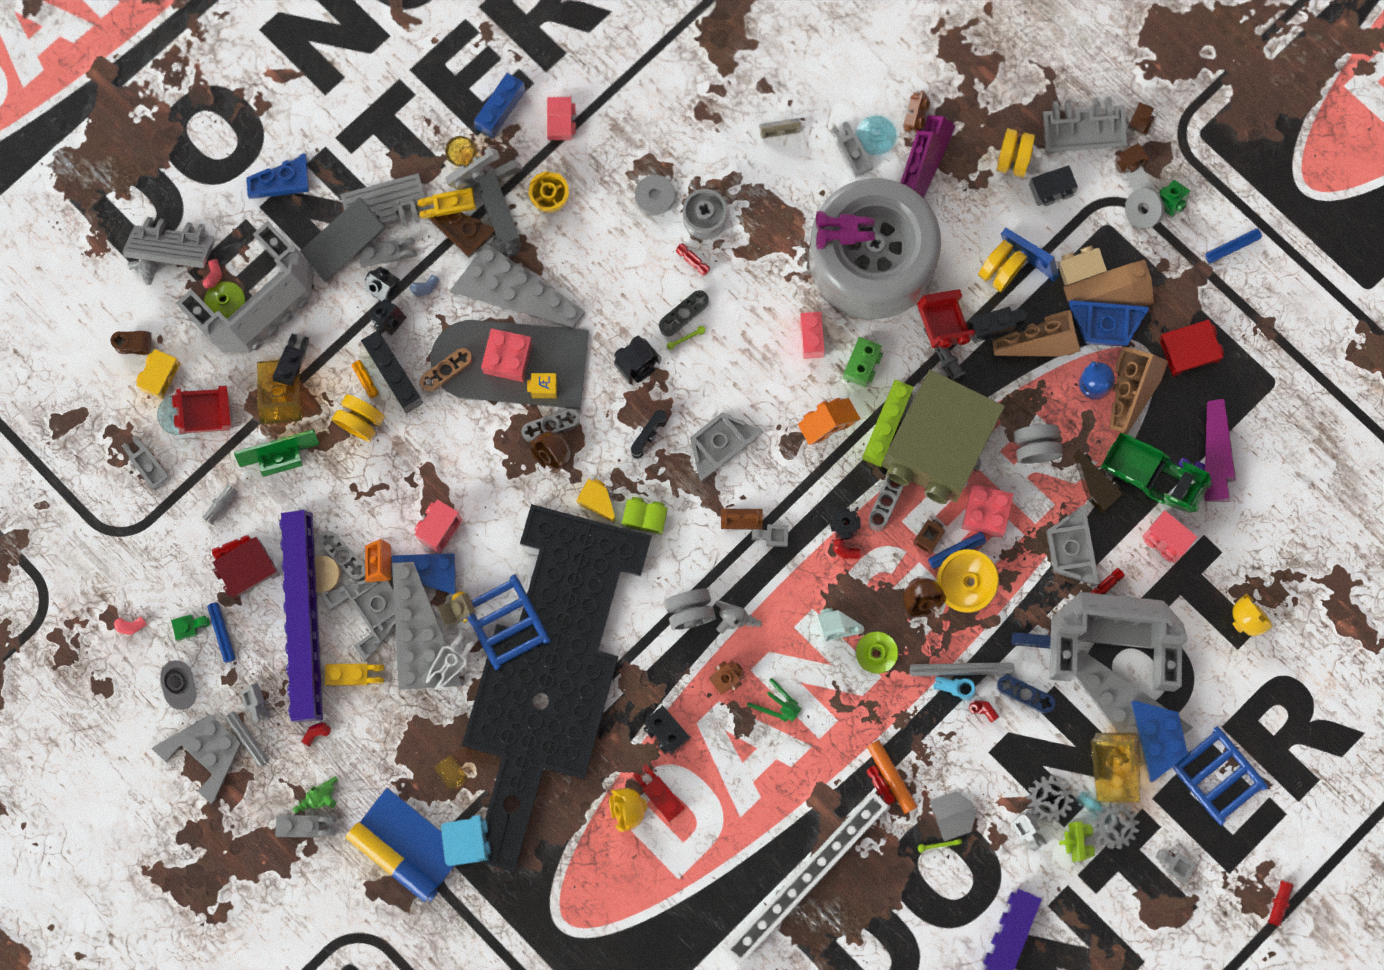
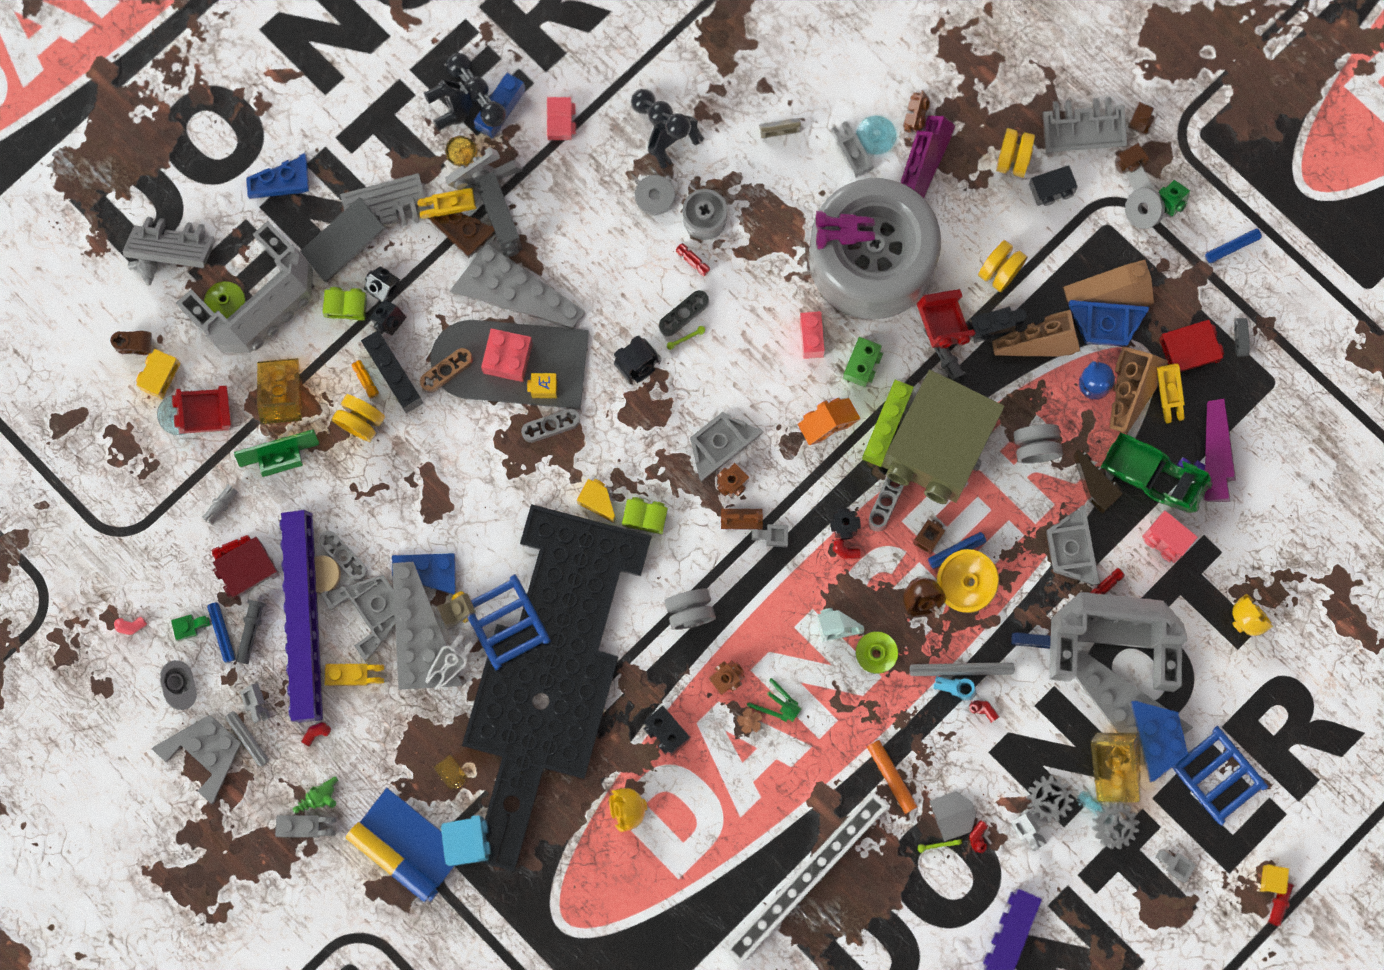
(147, 465): light grey hinge -> none
(214, 276): coral arm -> none
(251, 621): none -> dark grey pin
(290, 361): black hinge -> none
(344, 304): none -> lime brick
(378, 561): orange slope -> none
(386, 252): light grey hinge -> none
(423, 289): sand blue arm -> none
(438, 526): coral brick -> none
(460, 96): none -> black connector
(548, 192): yellow cylinder -> none
(551, 450): reddish brown cylinder -> none
(648, 433): black plate -> none
(660, 795): red hinge -> none
(667, 126): none -> black connector
(733, 474): none -> dark orange brick
(734, 617): light grey piece -> none
(749, 721): none -> nougat plant
(880, 785): red axle -> none
(976, 837): none -> red arm
(987, 511): coral brick -> none
(1013, 682): dark blue beam -> none
(1036, 256): blue wing -> none
(1075, 843): lime hips -> none
(1082, 265): tan brick -> none
(1171, 391): none -> yellow hinge
(1241, 335): none -> dark grey beam
(1274, 879): none -> yellow panel

